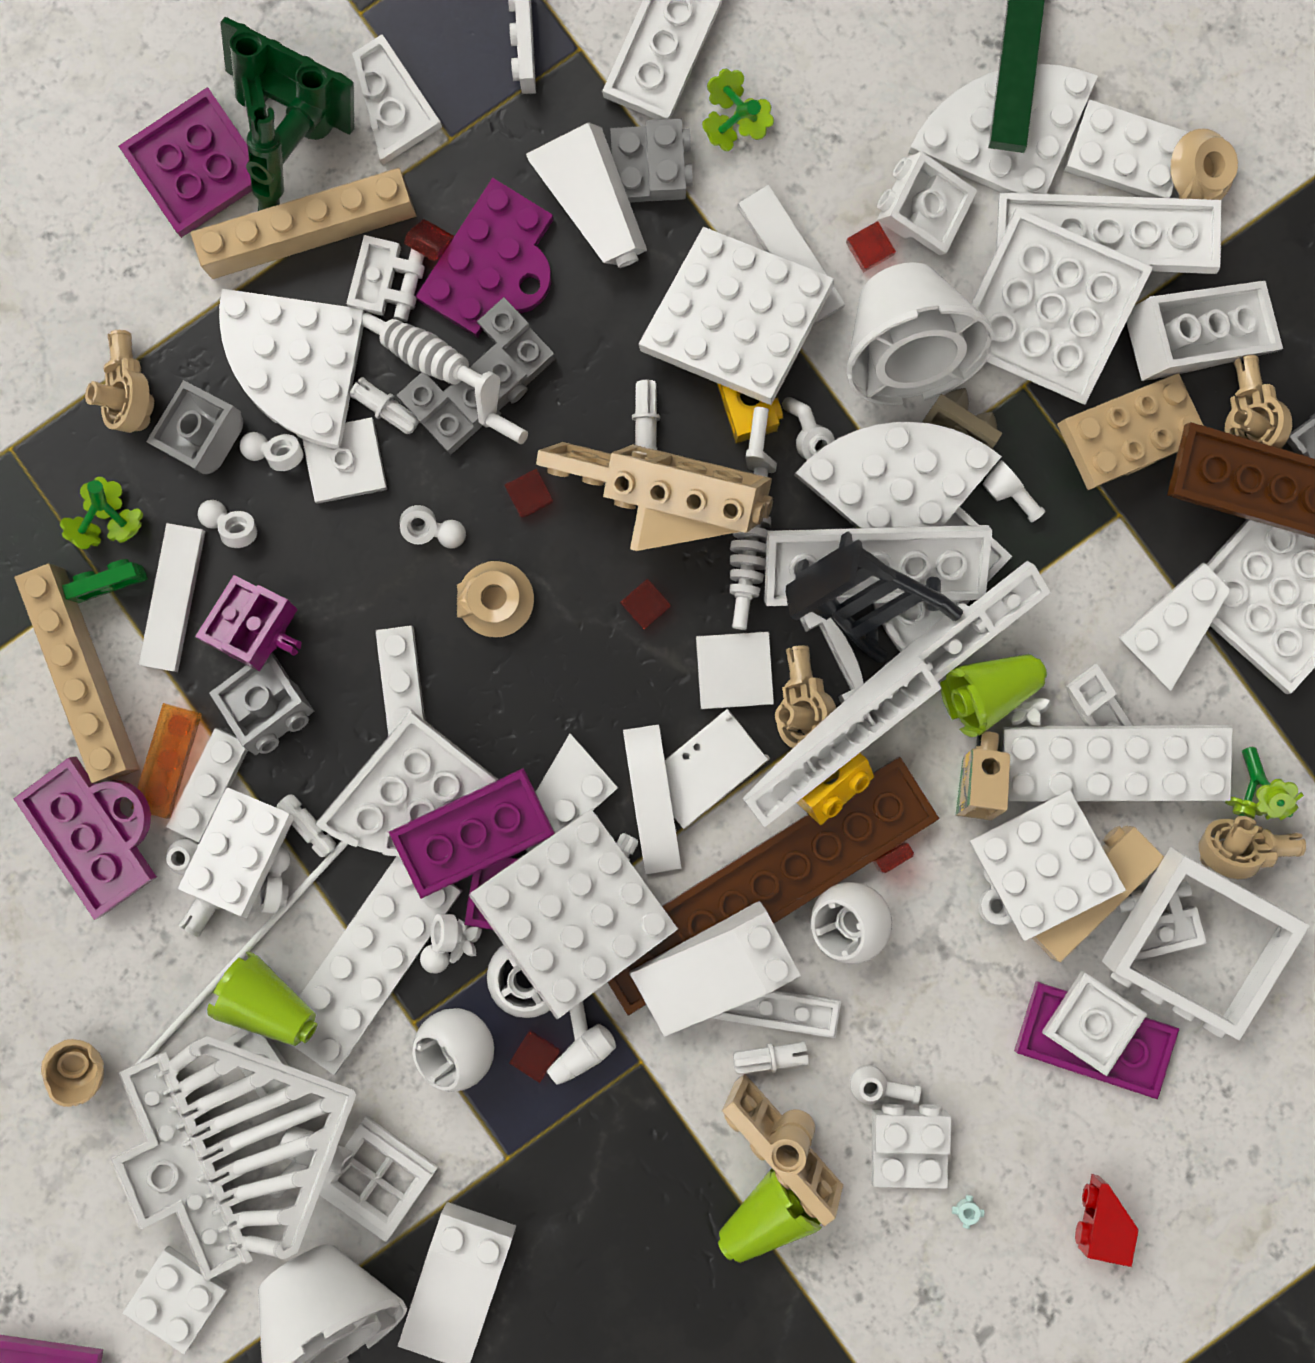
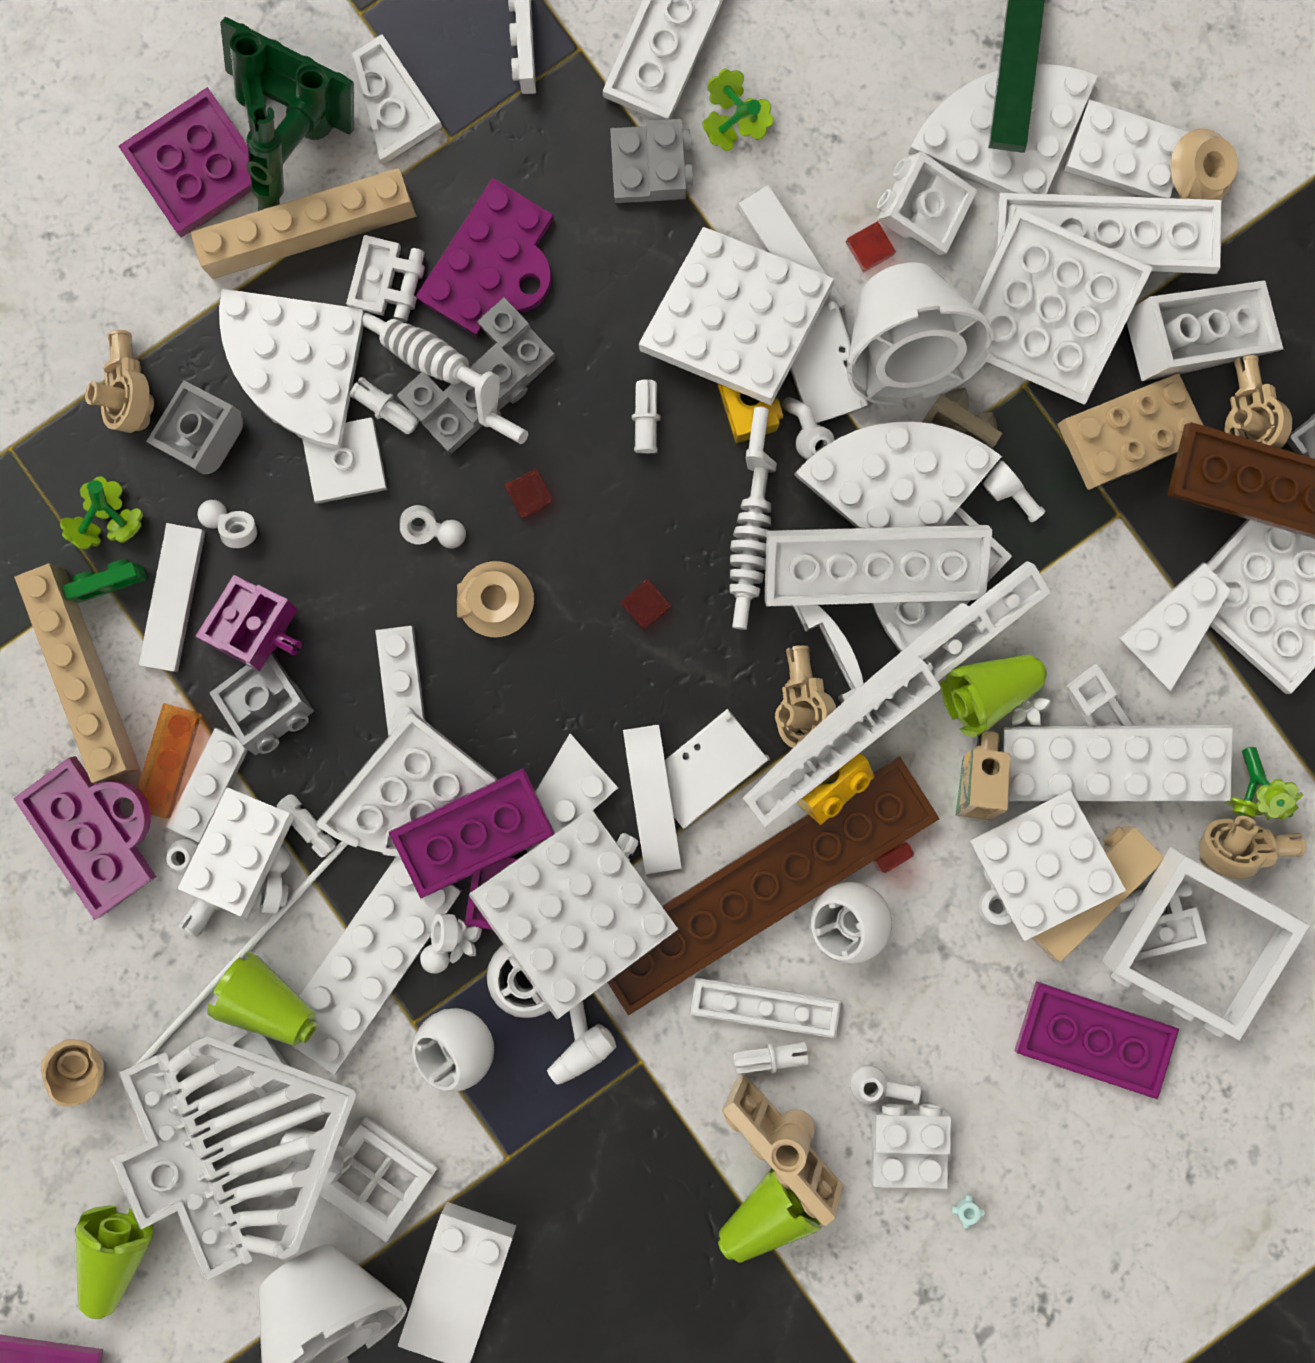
(107, 1257): none -> lime cone
(175, 1300): white plate -> none
(281, 451): white plate -> none
(428, 239): clear red tile -> none
(534, 1056): clear red tile -> none
(589, 188): white slope -> none
(674, 494): tan wedge -> none
(715, 970): white slope -> none
(734, 670): white tile -> none
(822, 368): none -> white door
(844, 568): black hand -> none
(1094, 1023): white tile -> none
(1106, 1226): red slope -> none

